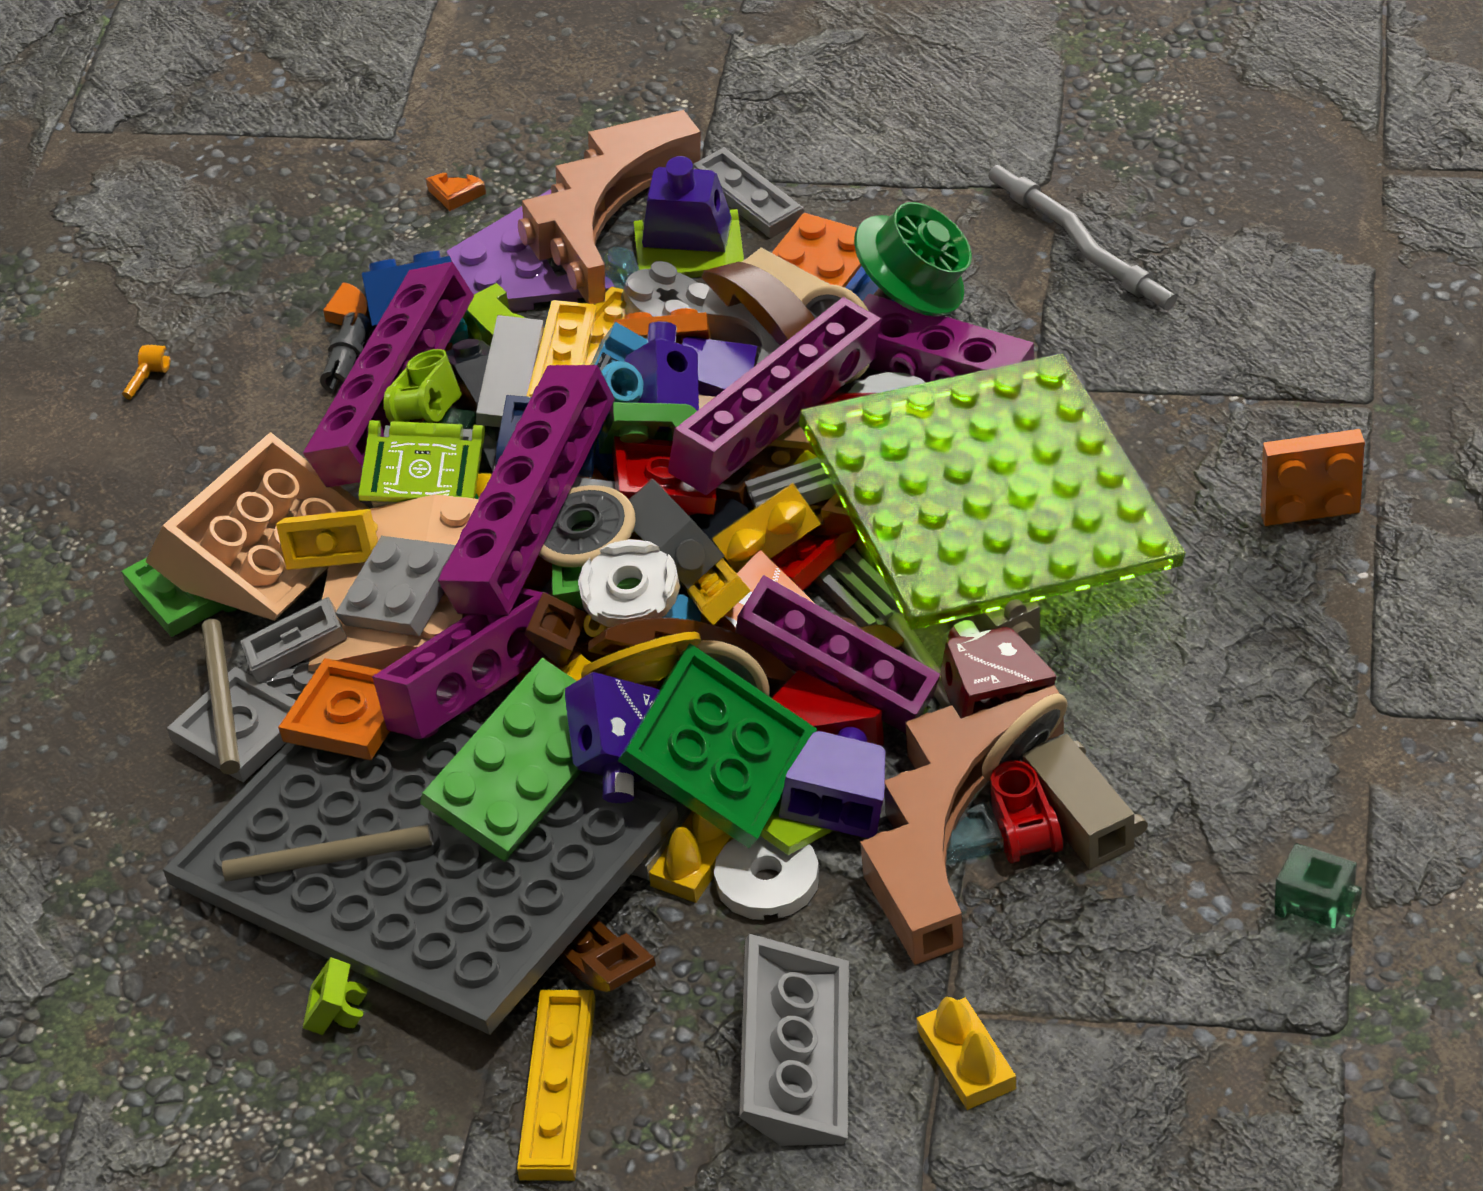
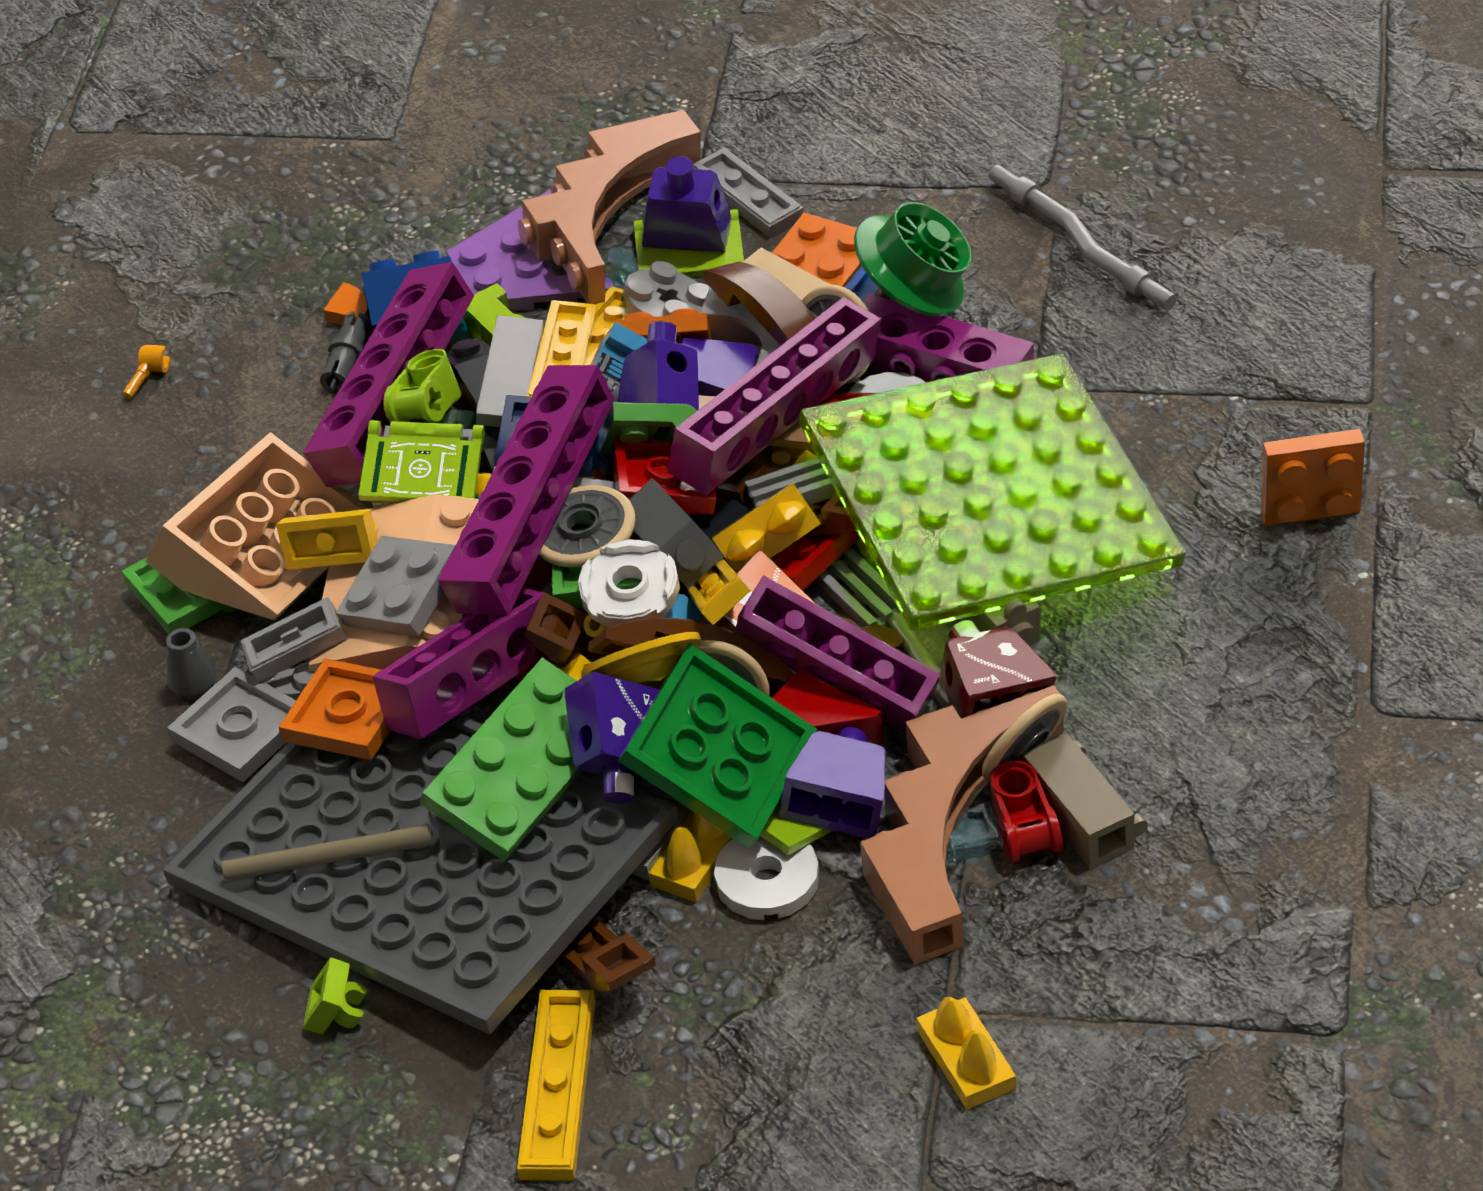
(188, 666): none -> dark grey cone
(220, 697): dark tan bar -> none
(455, 191): orange tile -> none
(623, 381): medium azure cone -> none
(794, 1044): light grey slope -> none
(1317, 886): clear green brick -> none

